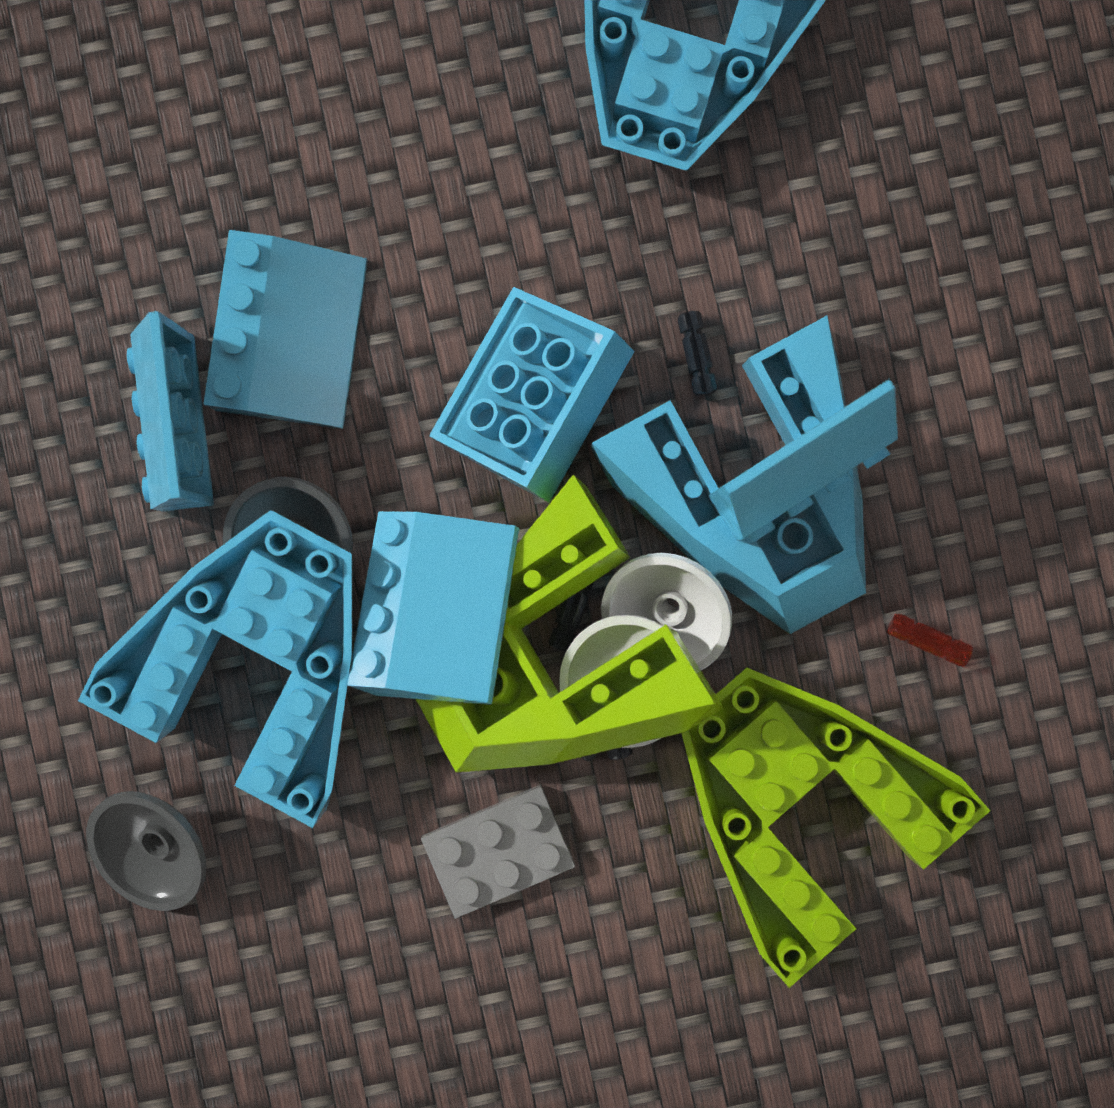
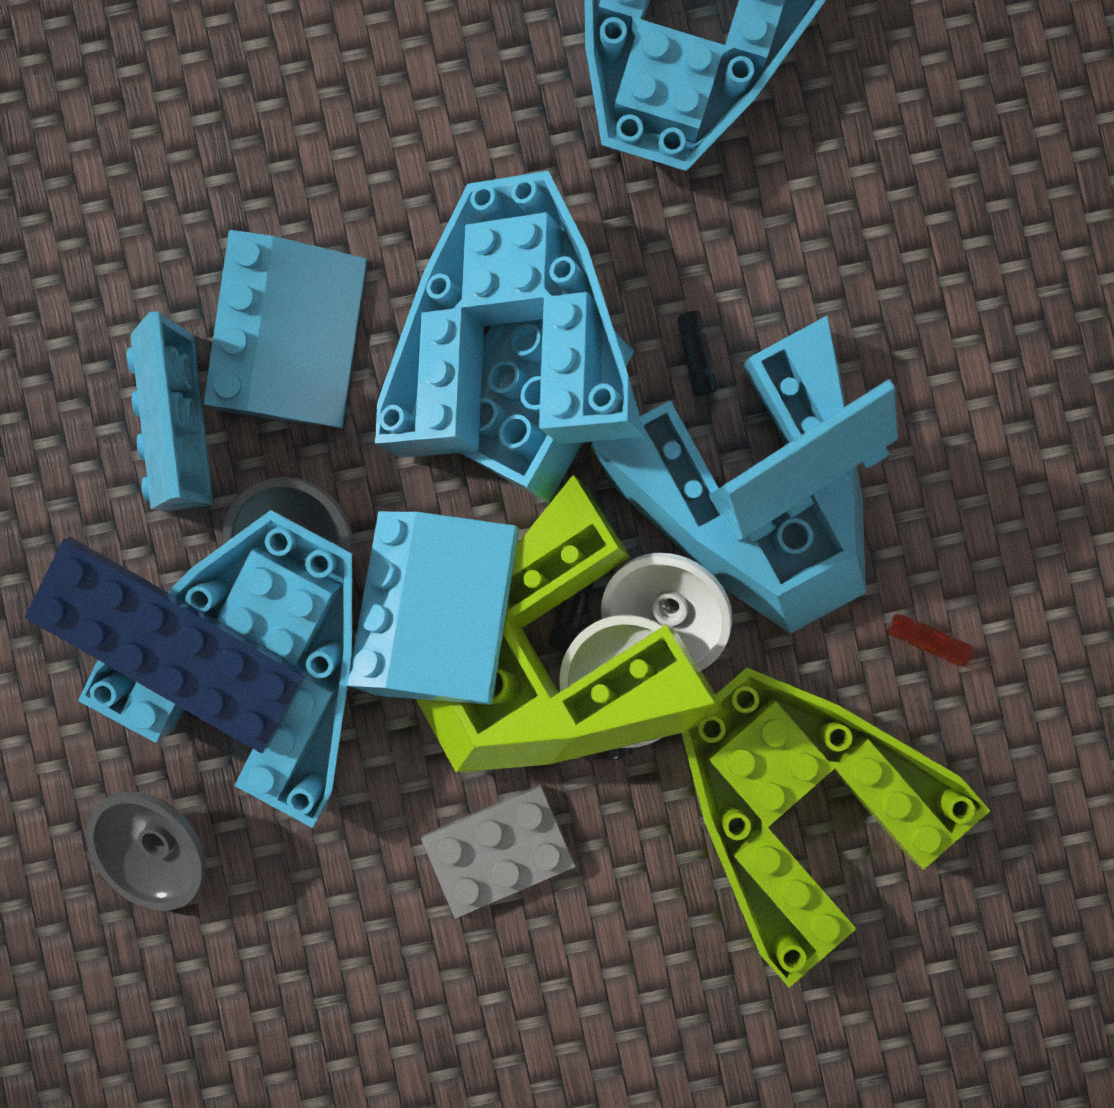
(165, 644): none -> dark blue plate
(505, 261): none -> medium azure piece

